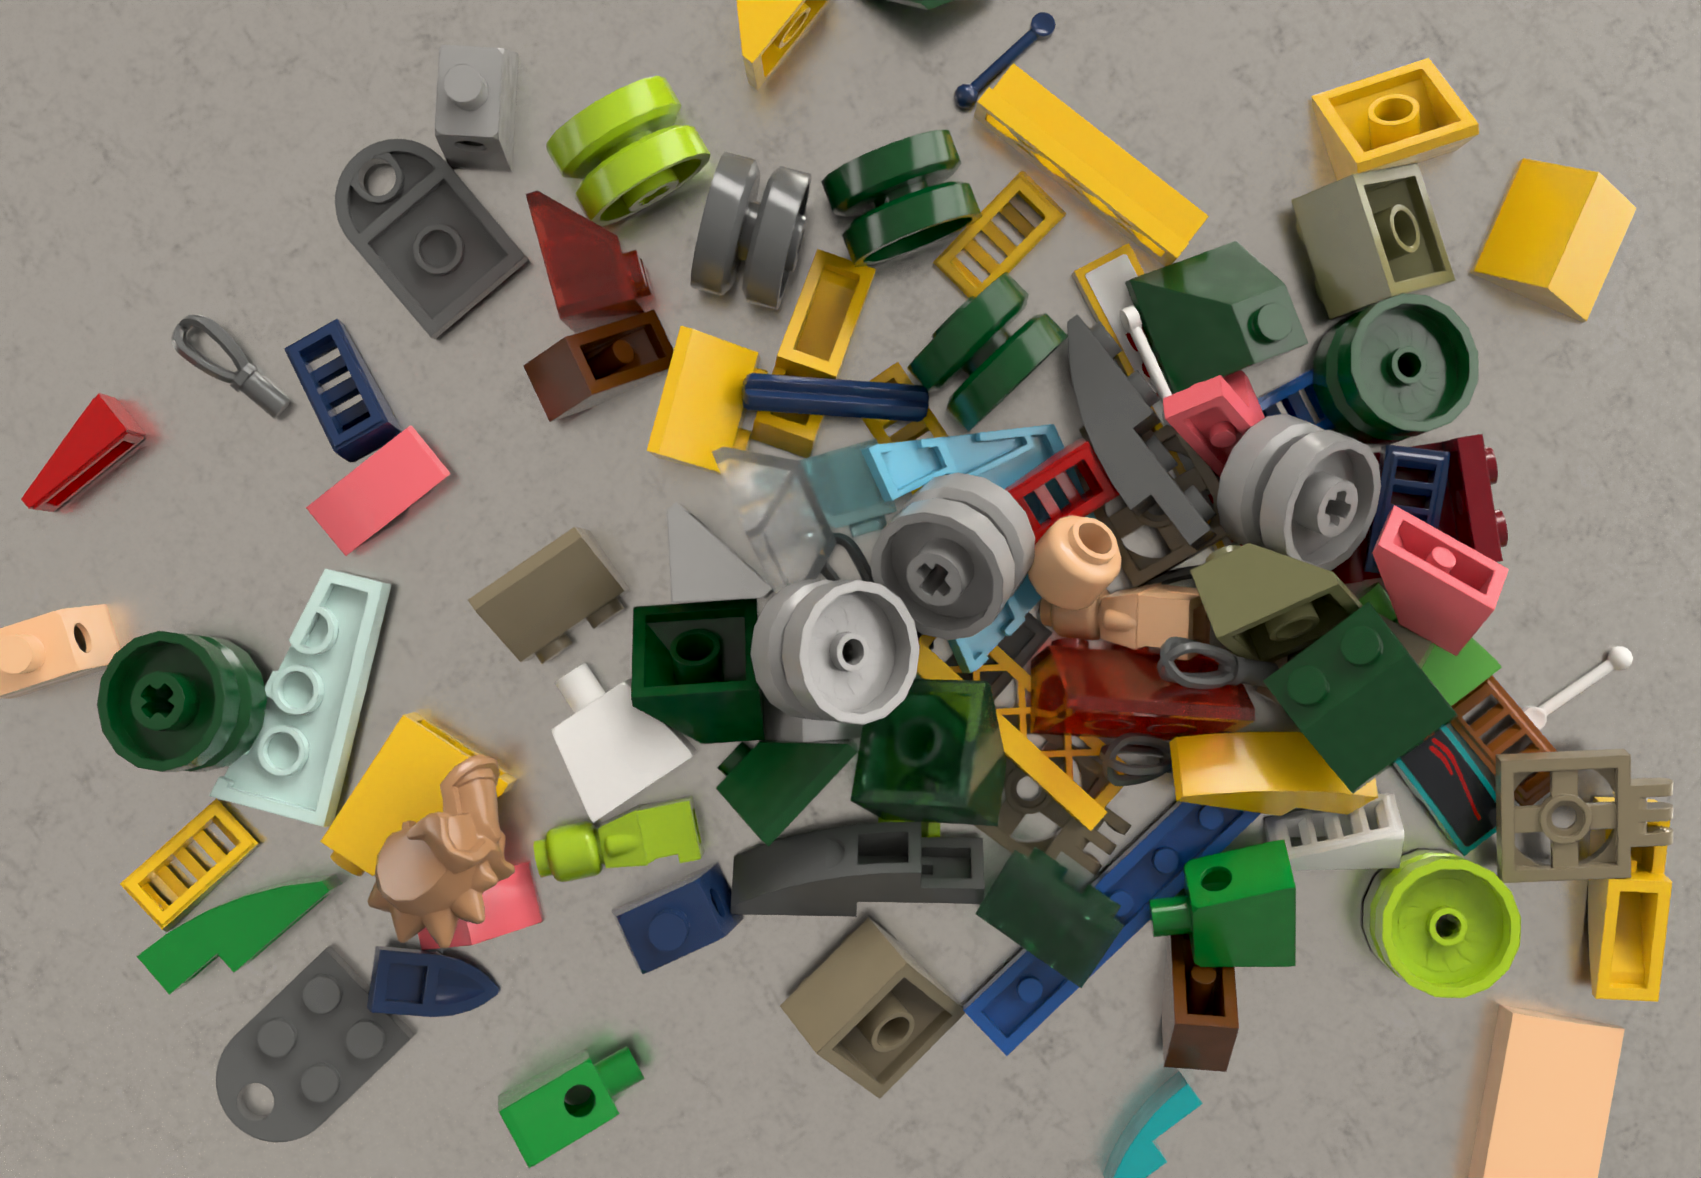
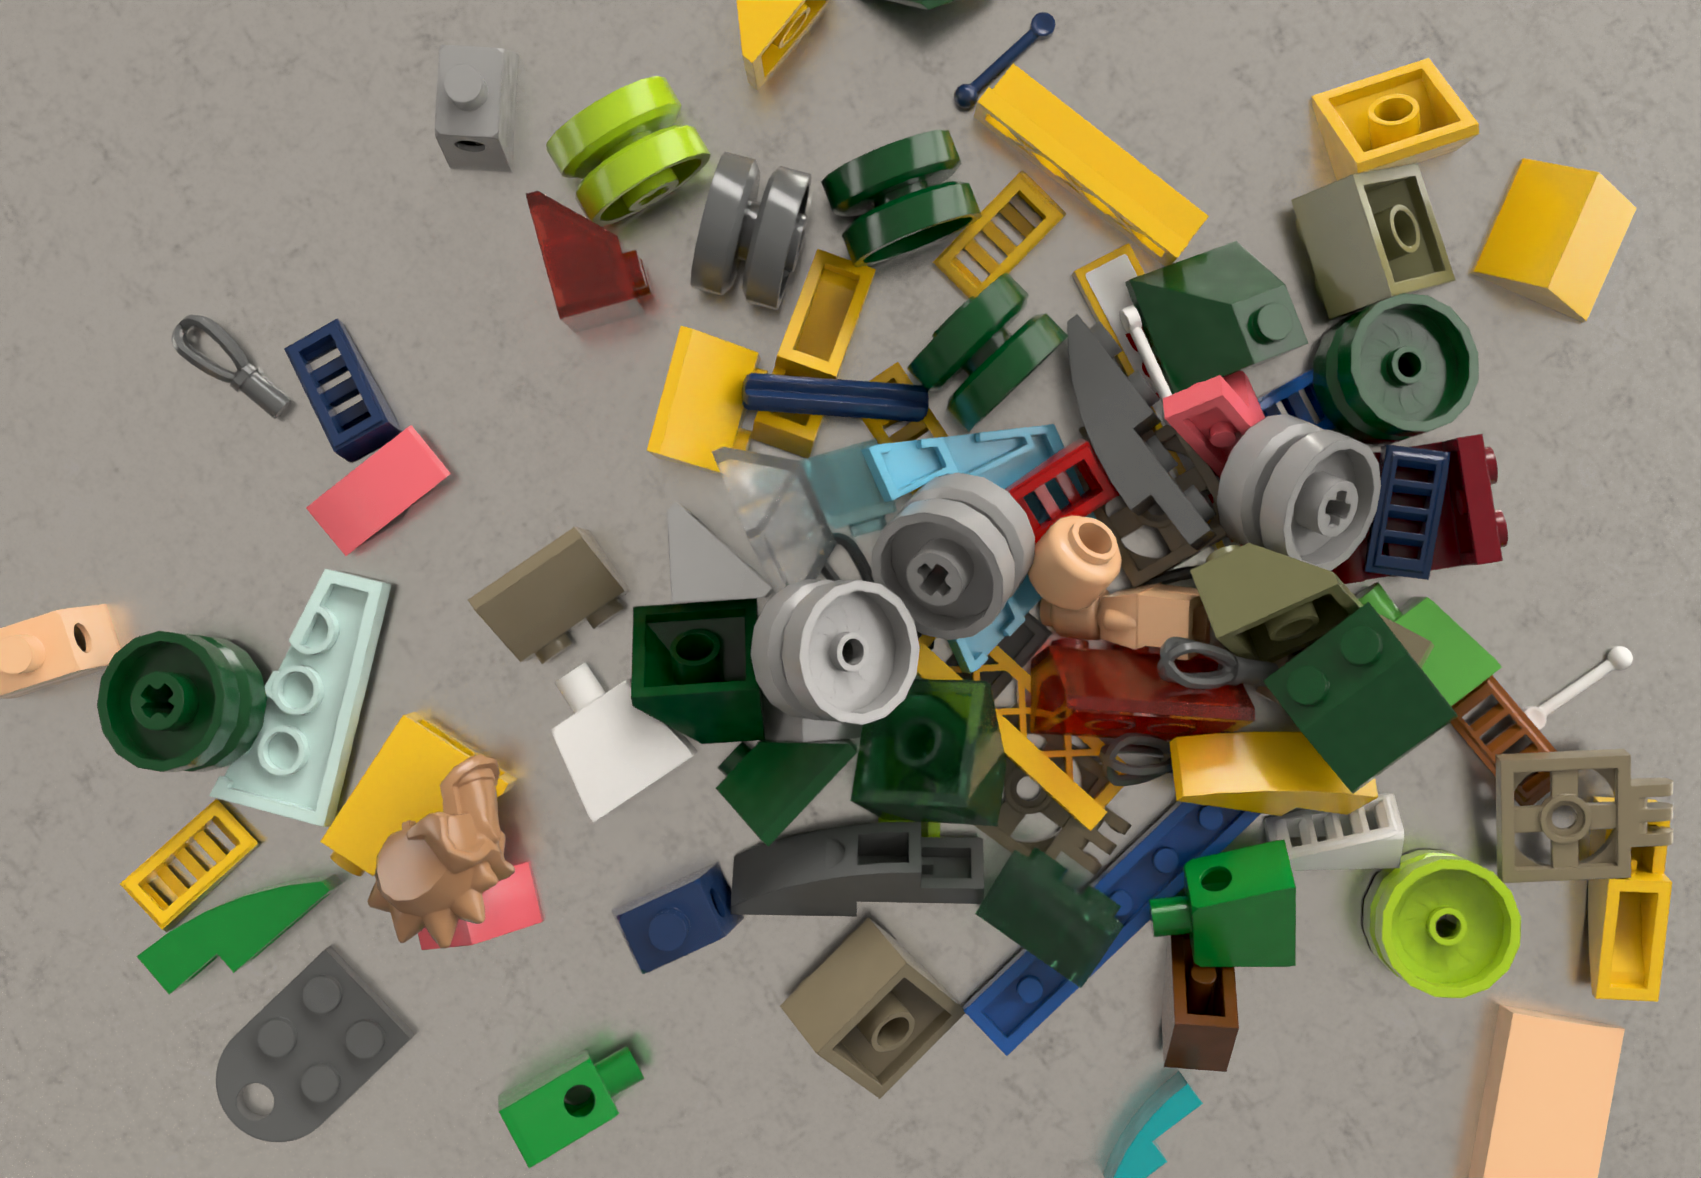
(90, 447): red slope -> none
(425, 234): dark grey plate -> none
(425, 984): dark blue plate -> none
(599, 364): reddish brown slope -> none
(624, 841): lime piece -> none
(1436, 581): coral slope -> none
(1451, 789): black slope -> none

